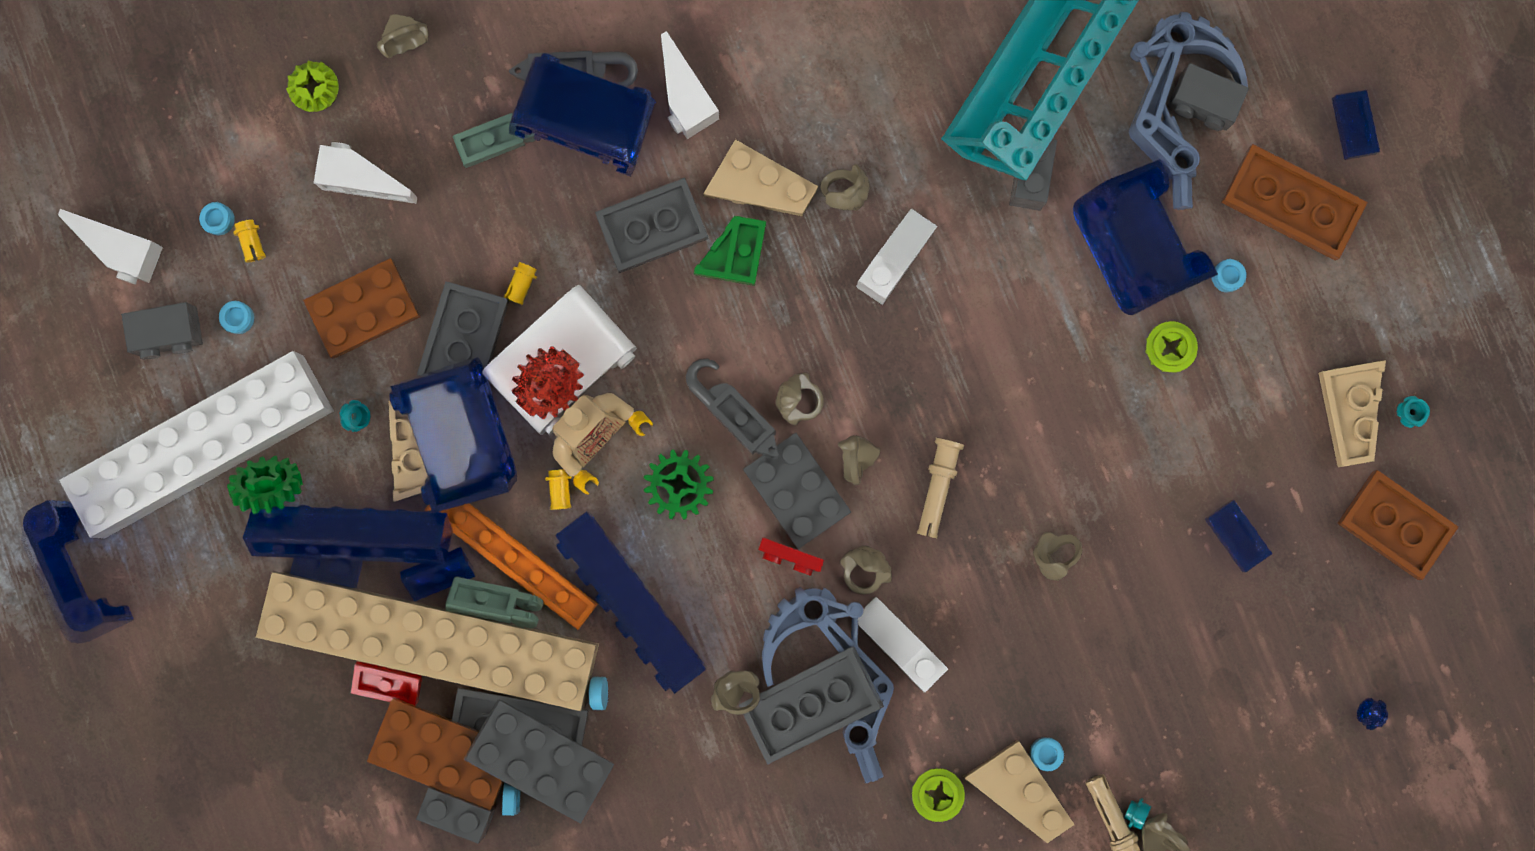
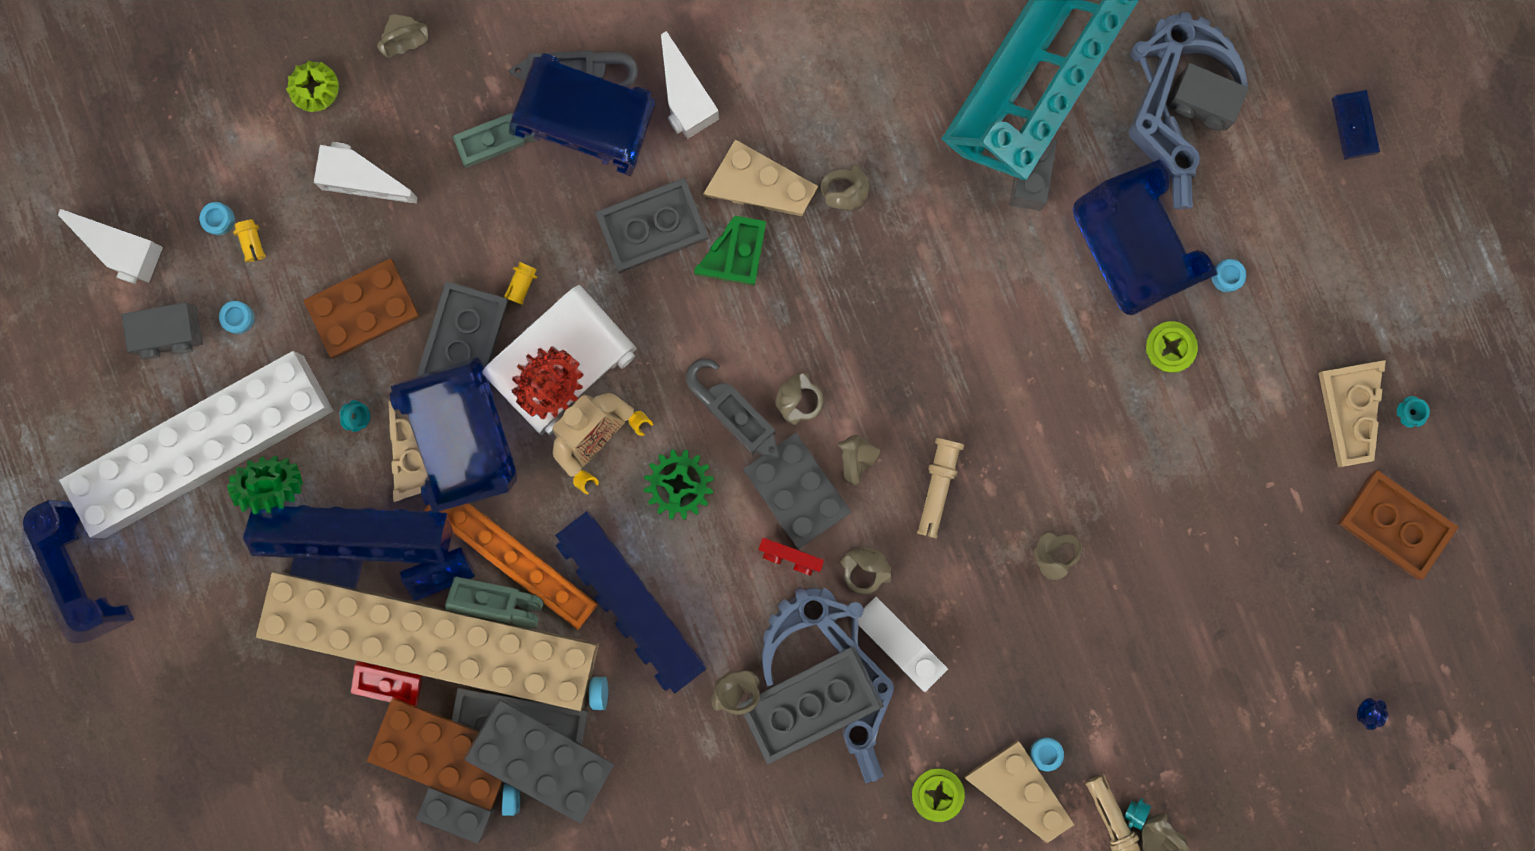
(559, 489): yellow pin -> none
(896, 256): white slope -> none
(1238, 536): clear blue plate -> none
(1294, 202): dark orange plate -> none

